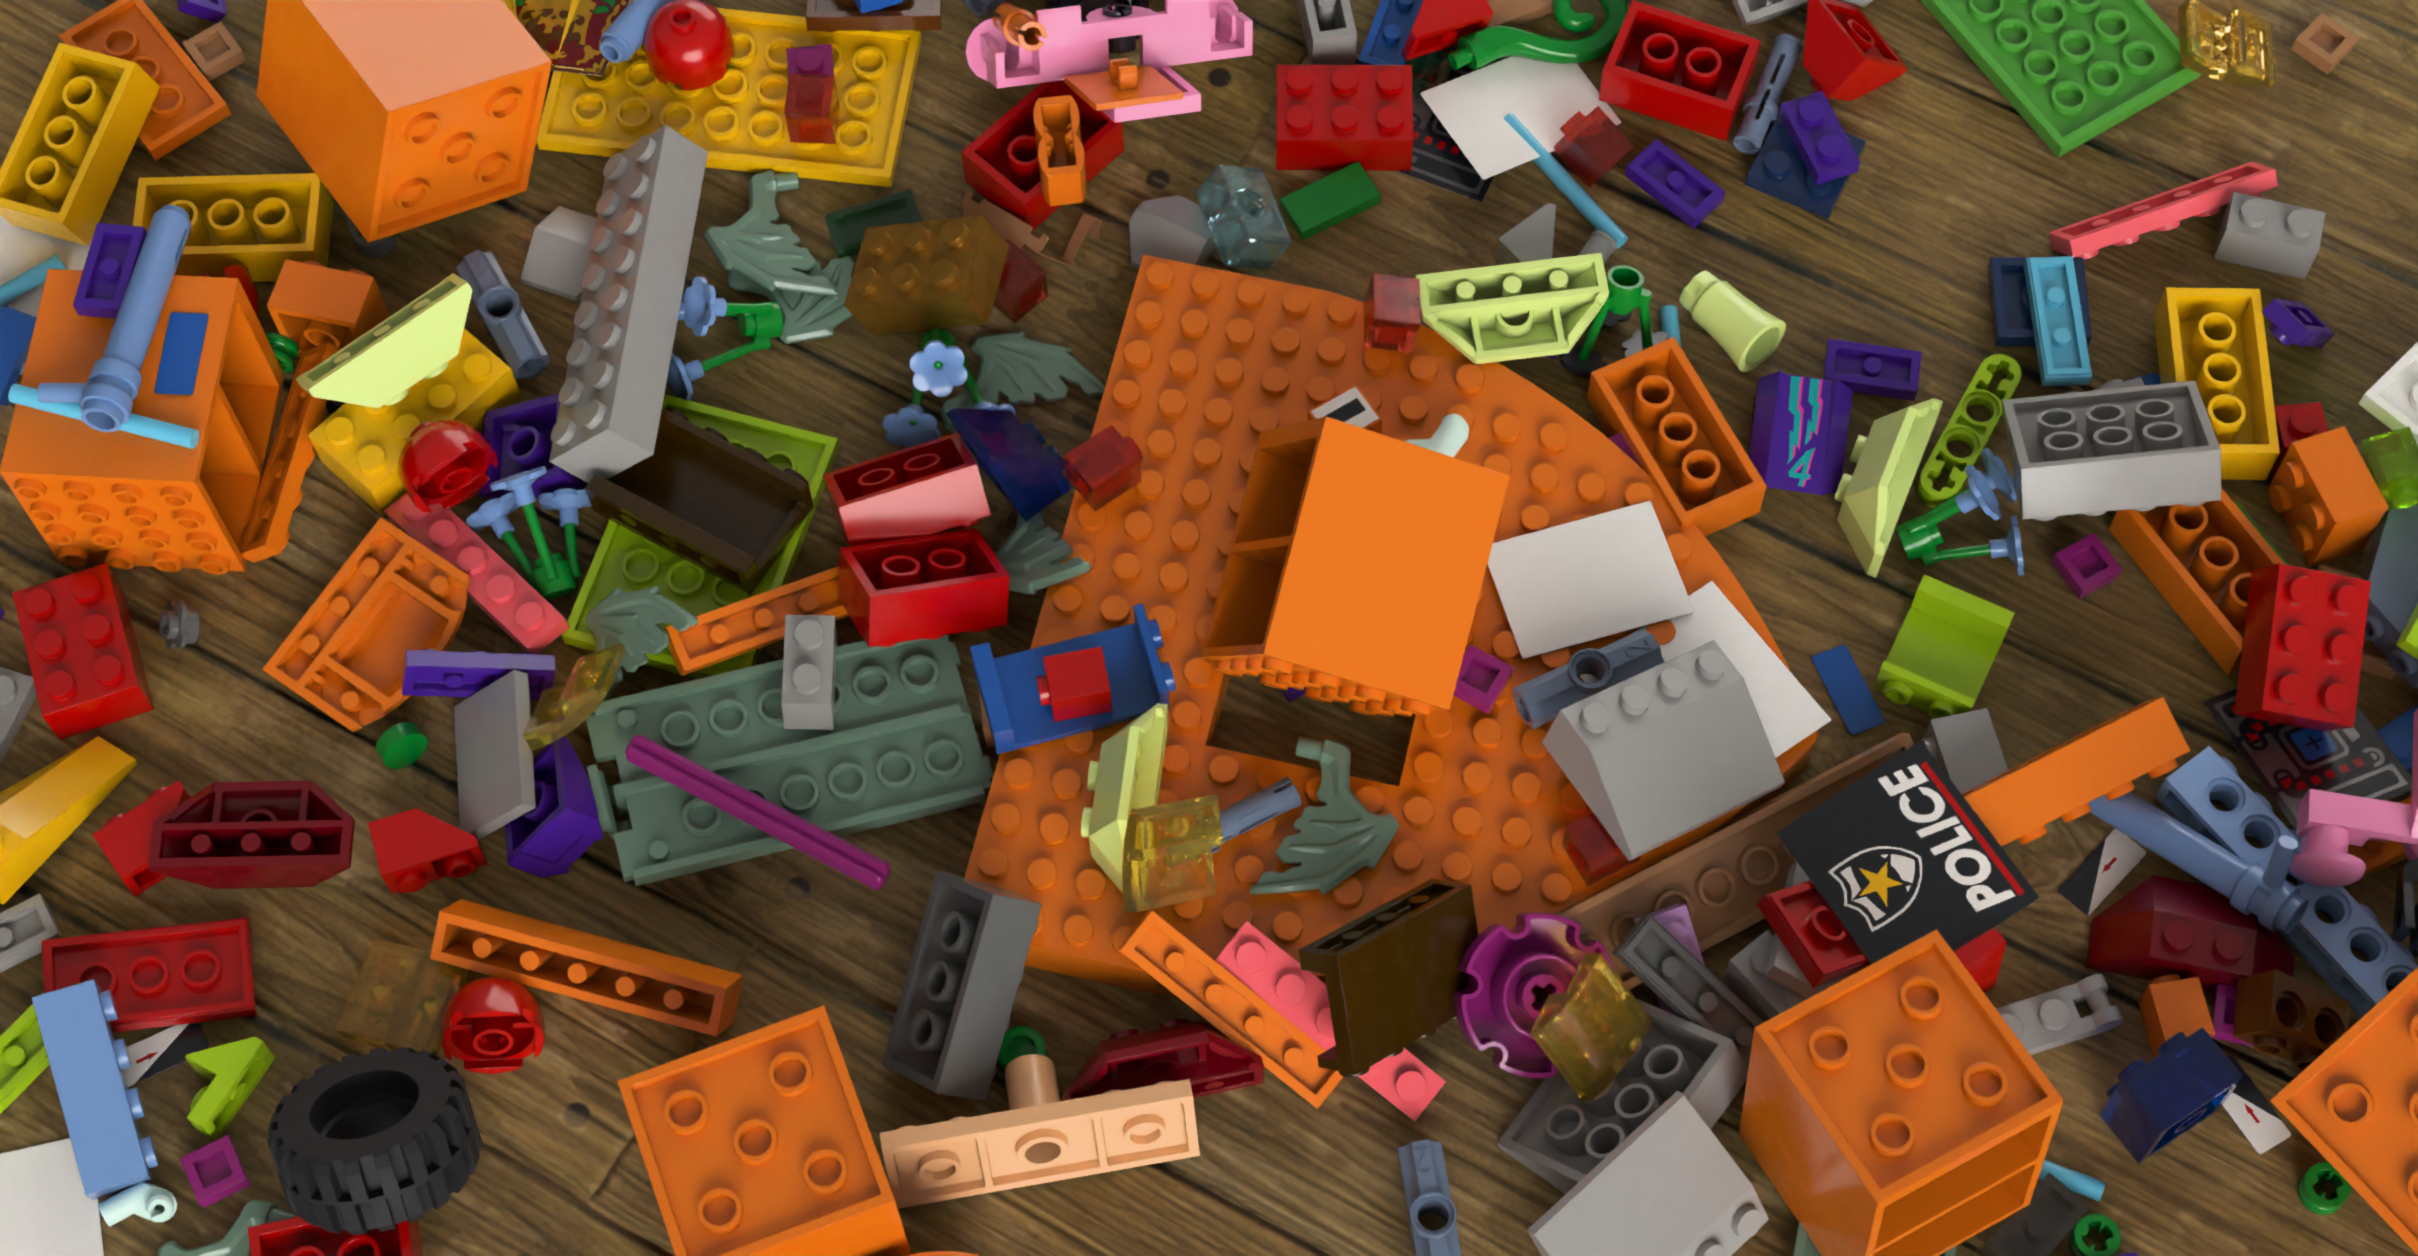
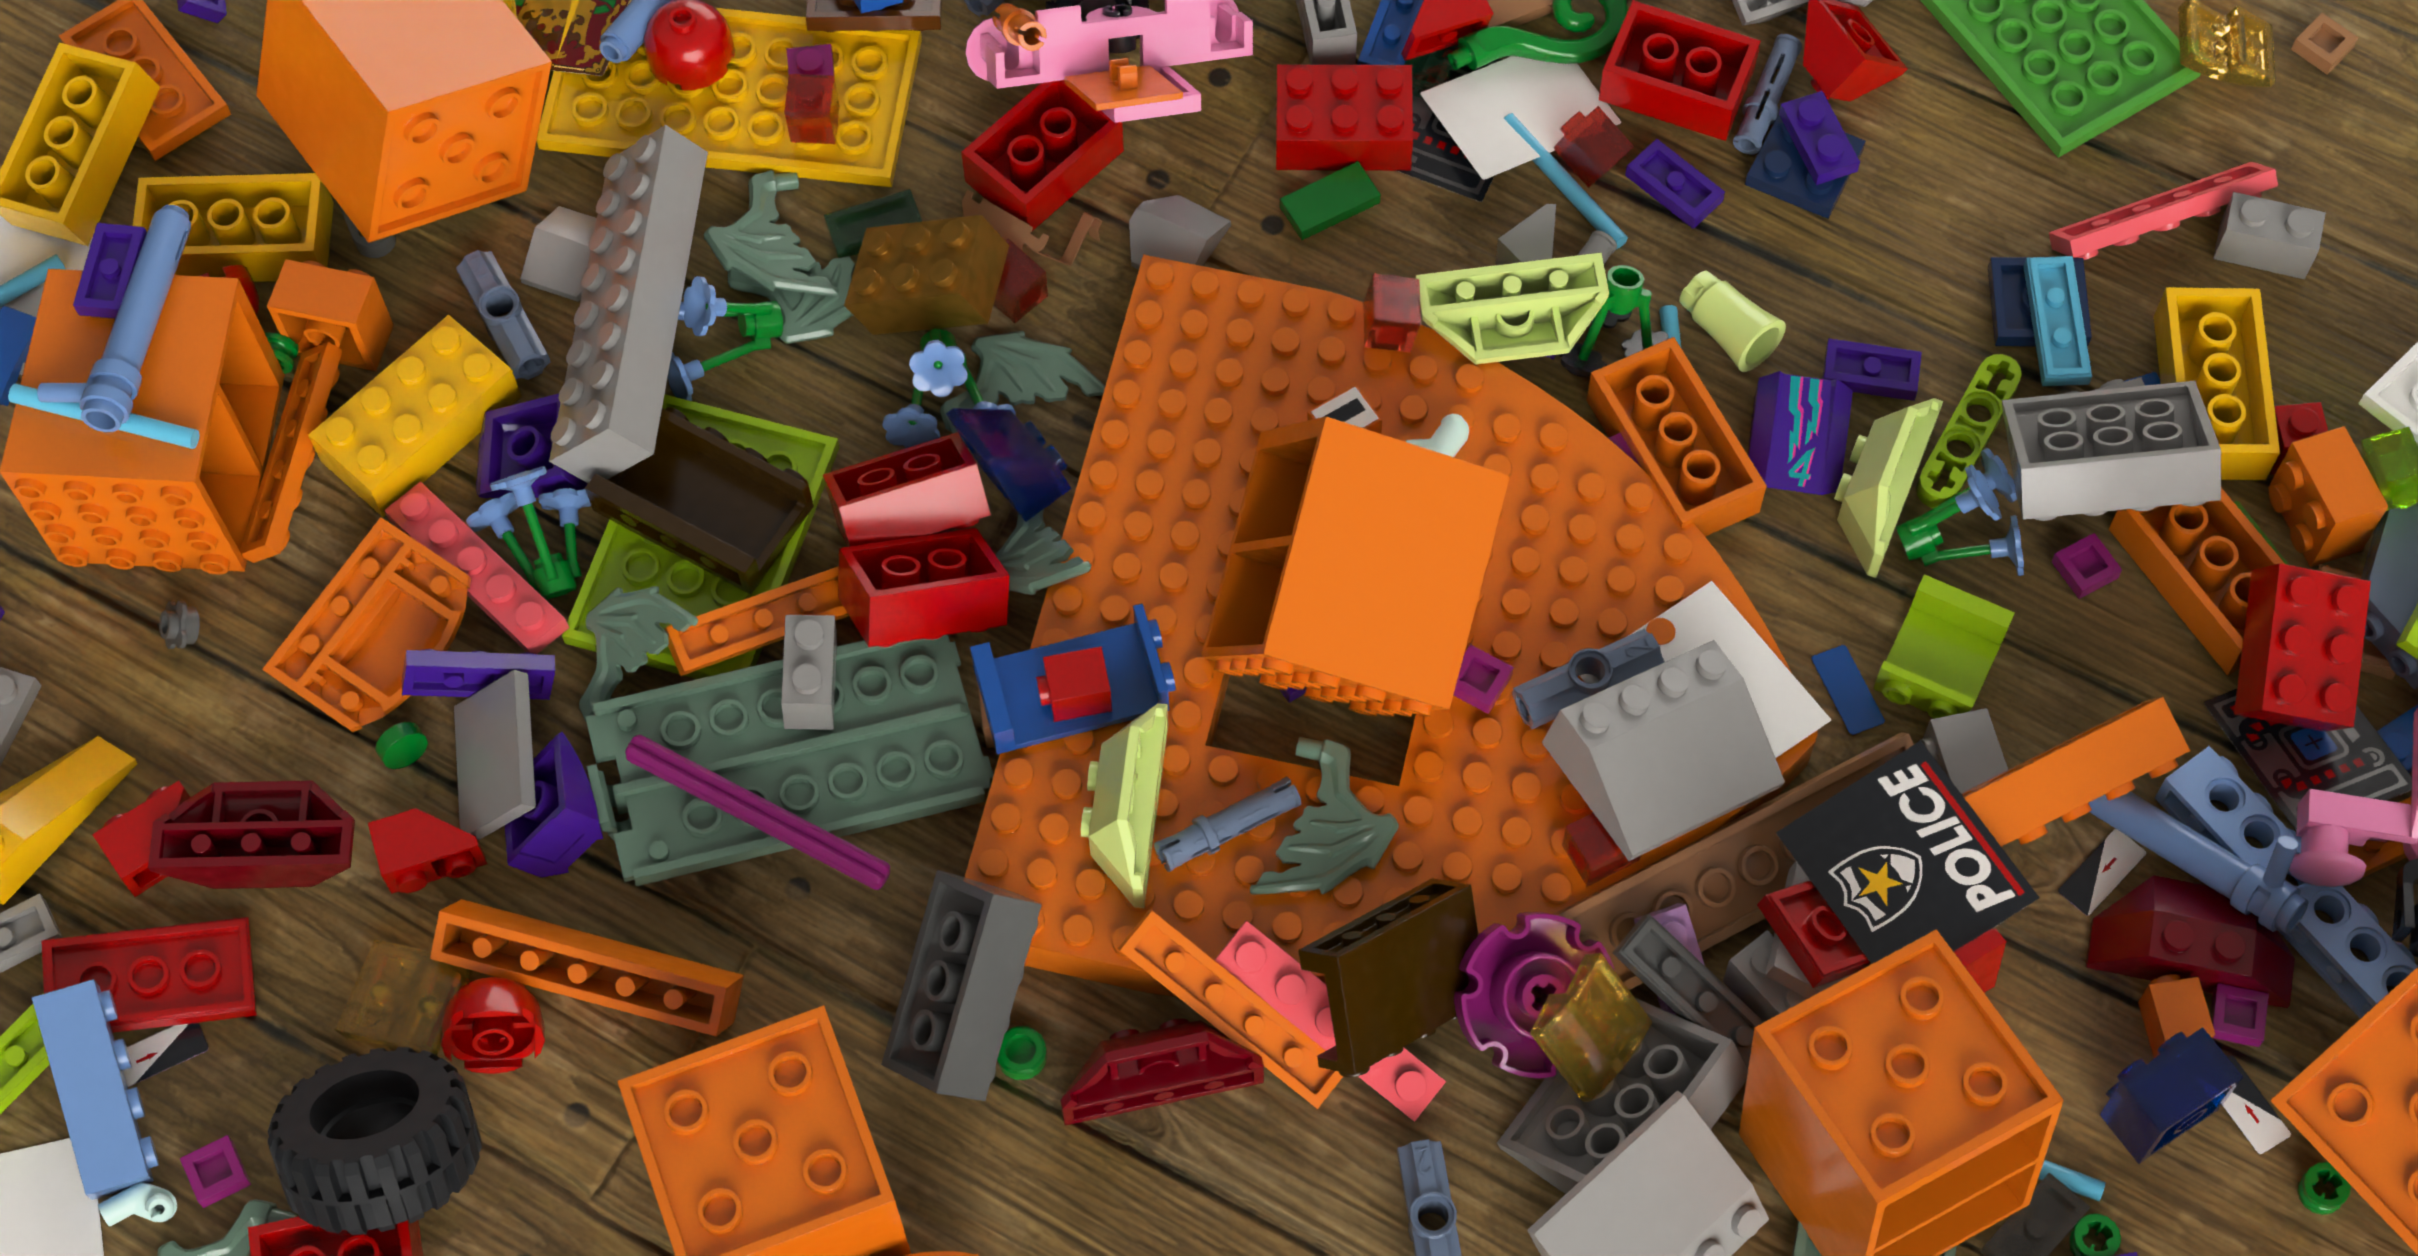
(82, 651): red brick -> none
(181, 353): blue sticker -> none
(214, 51): medium nougat plate -> none
(234, 1075): lime slope -> none
(397, 351): yellowish green wedge -> none
(444, 463): red cylinder -> none
(572, 702): clear yellow slope -> none
(1040, 1138): light nougat plate -> none
(1060, 150): orange brick -> none
(1104, 467): clear red brick -> none
(1170, 853): clear yellow slope -> none
(1243, 217): clear light blue brick -> none
(1587, 579): white sticker -> none
(2054, 1019): light grey plate -> none
(2288, 1017): reddish brown brick -> none
(2296, 324): dark purple plate -> none

